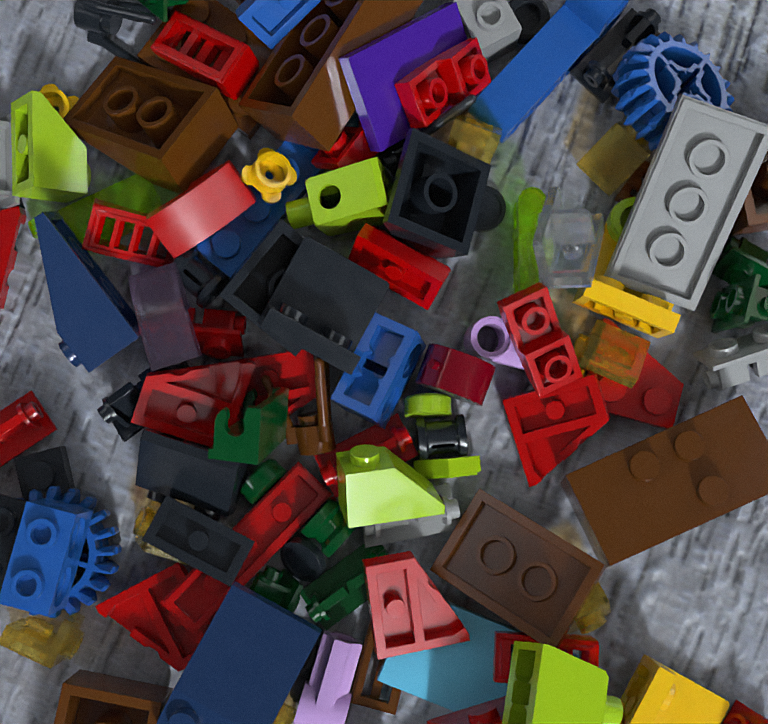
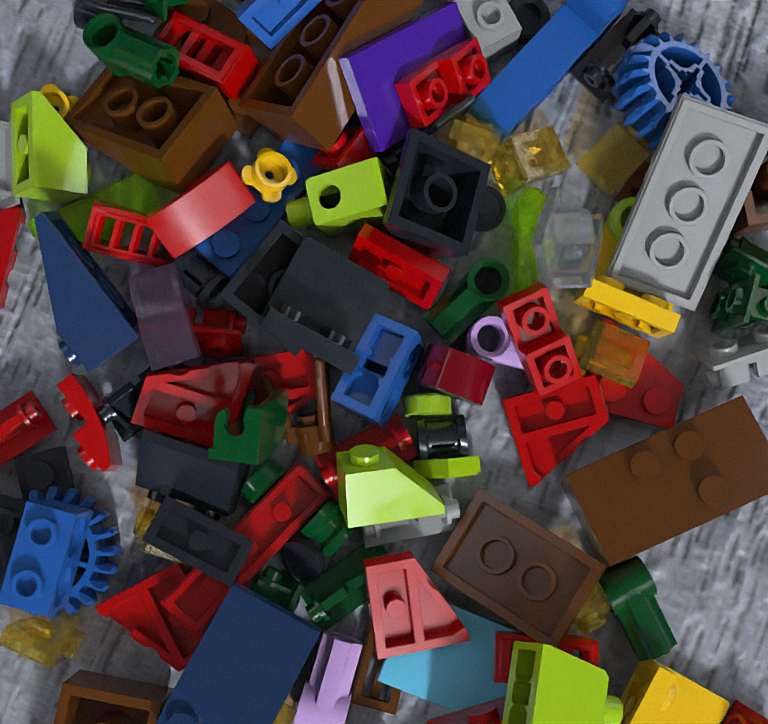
(97, 438): none -> red slope
(130, 51): none -> dark green piece
(464, 302): none -> dark green piece
(528, 159): none -> clear yellow bracket
(637, 610): none -> dark green piece

